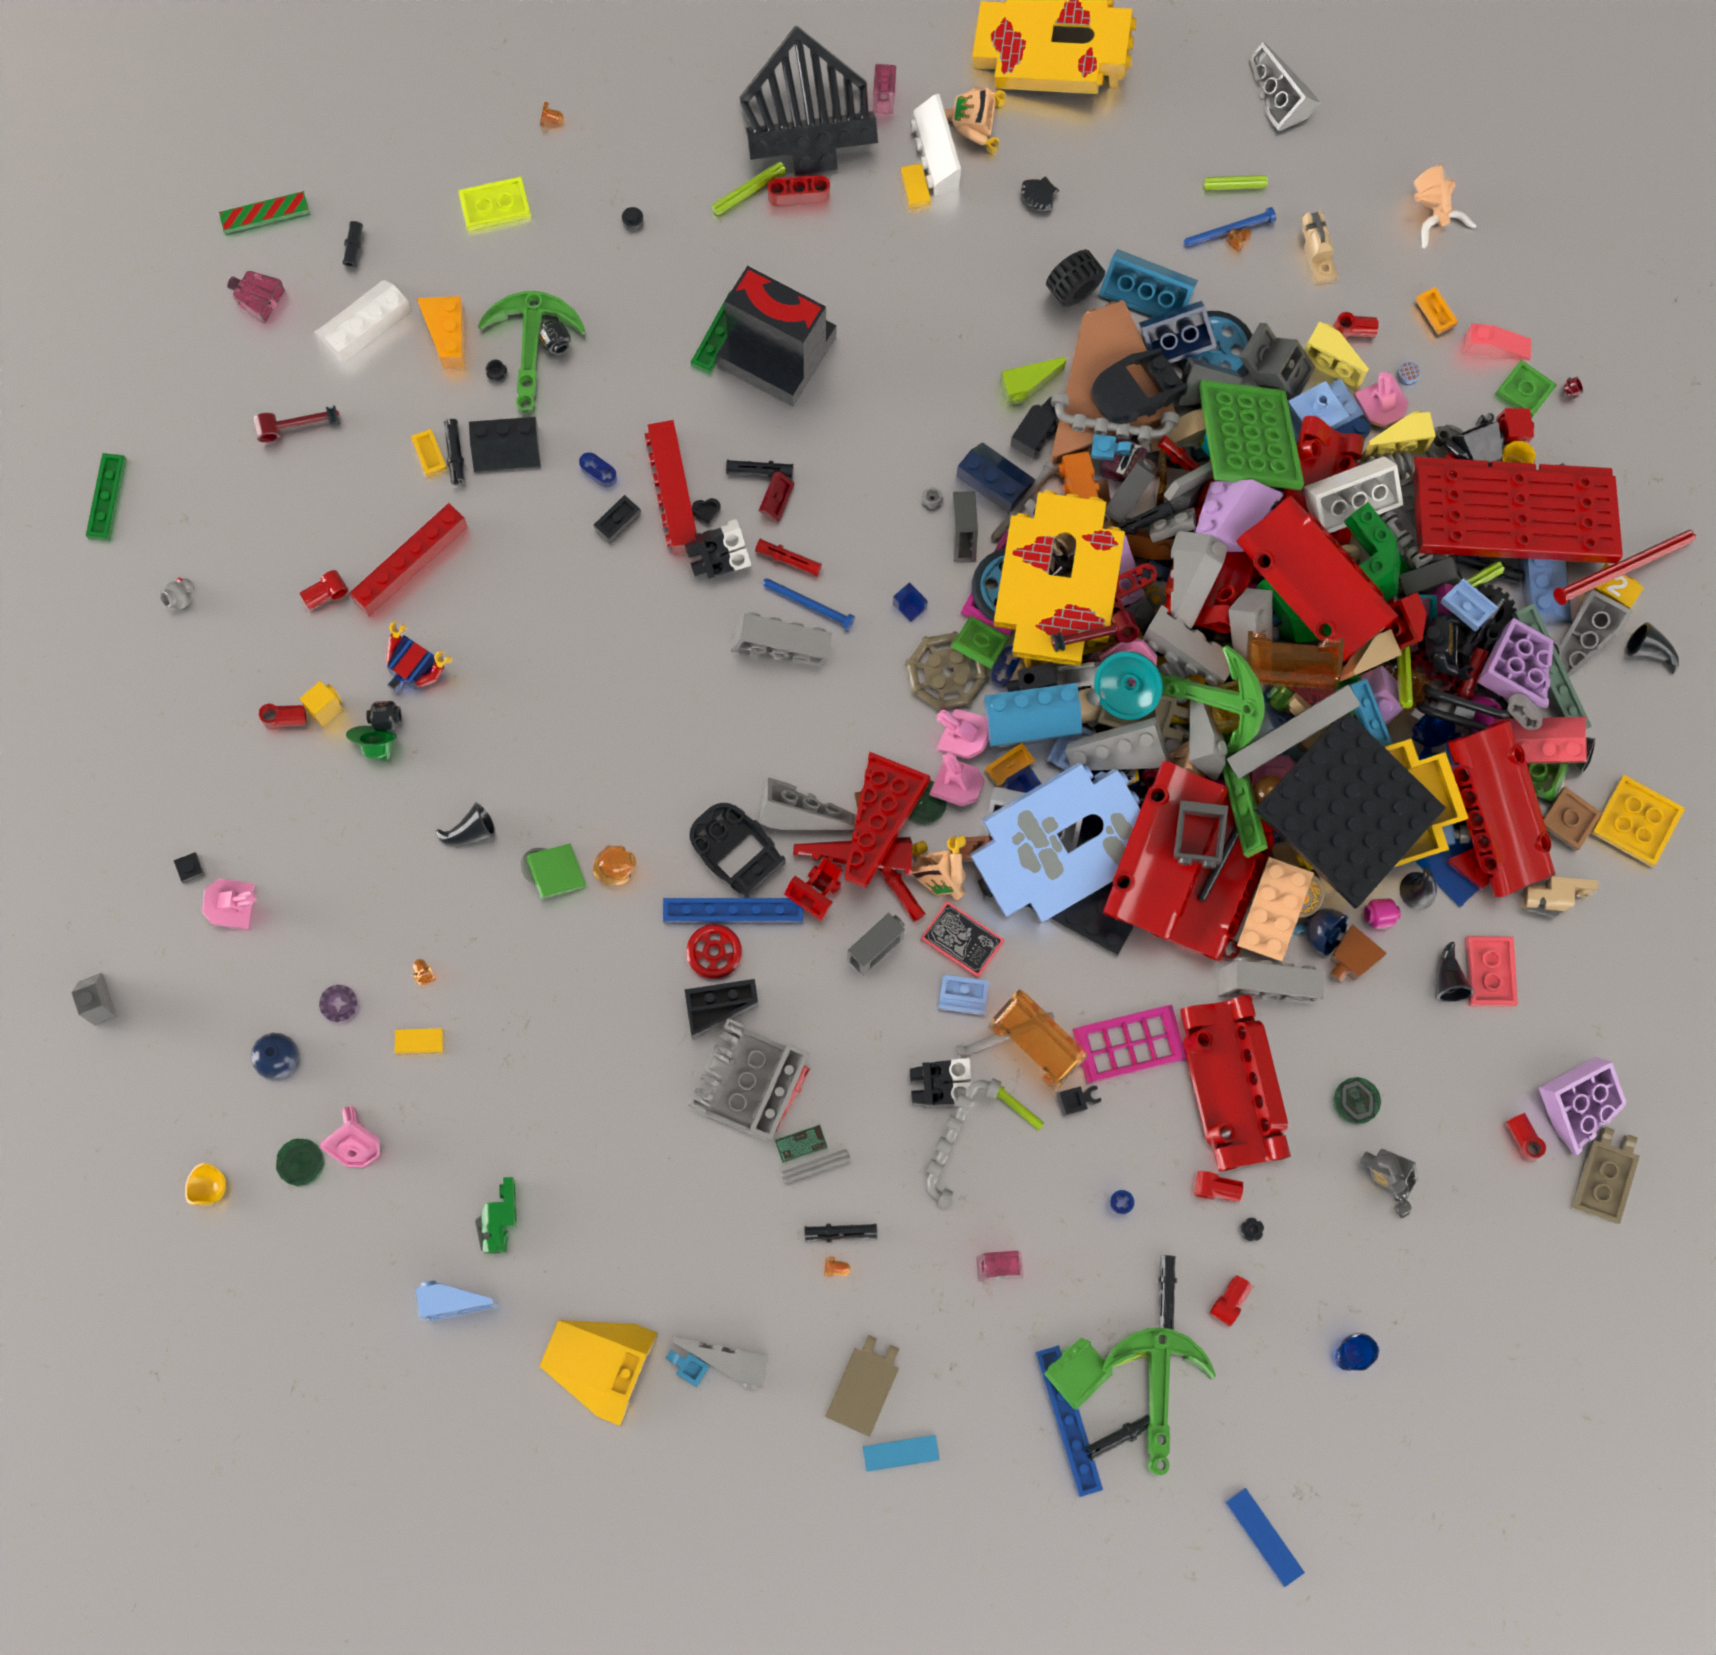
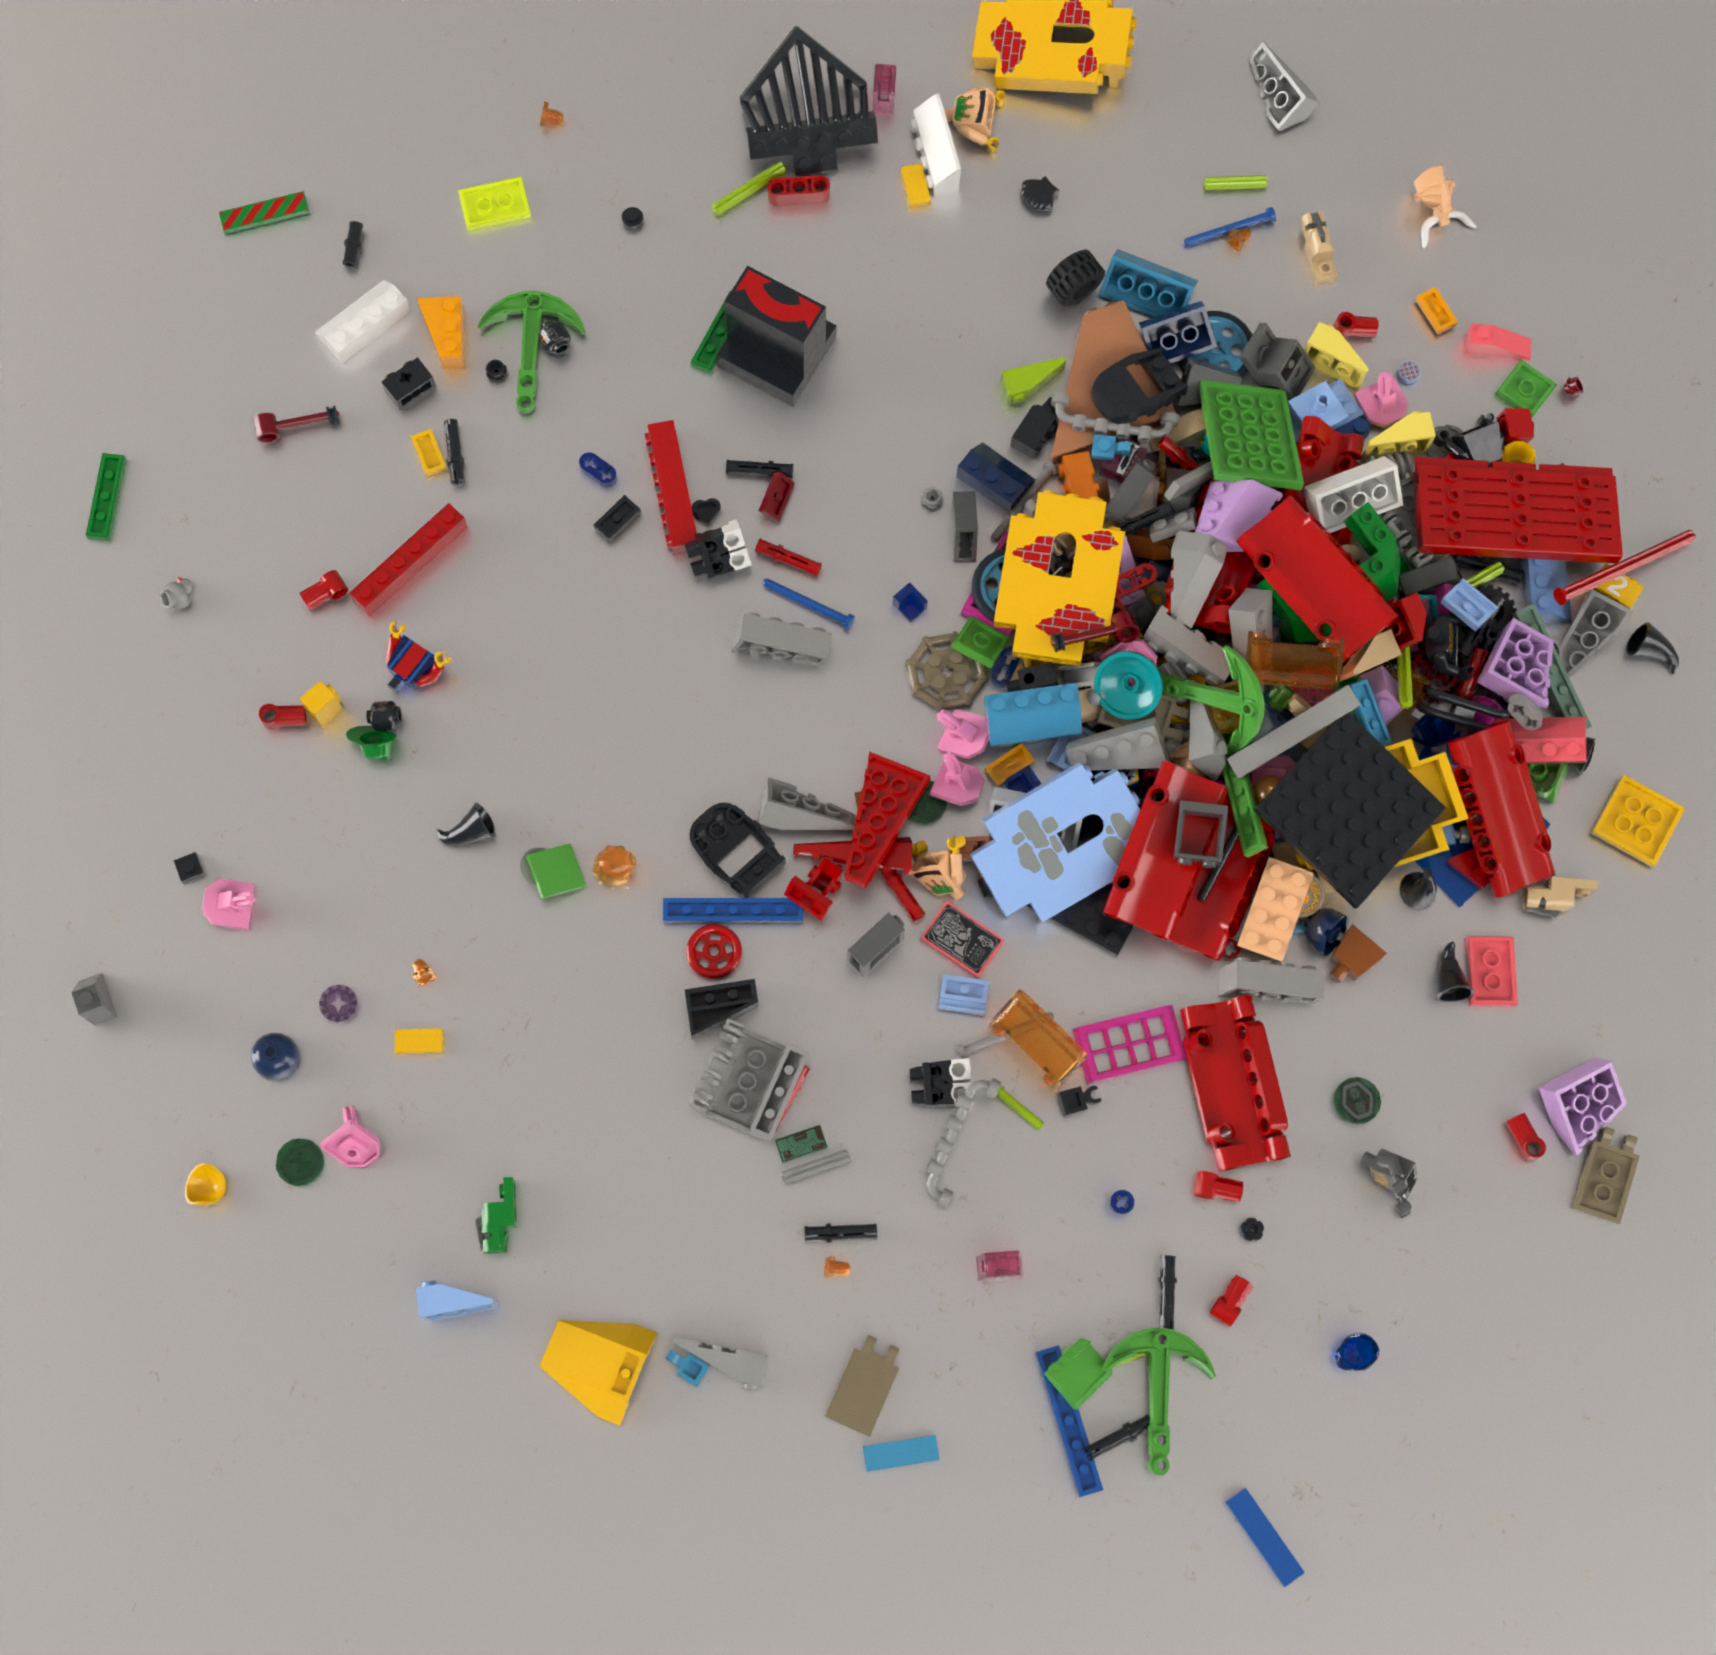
(256, 294): clear pink torso -> none
(404, 393): none -> black brick
(505, 444): black slope -> none
(1381, 913): dark pink head -> none
(1571, 818): medium nougat plate -> none

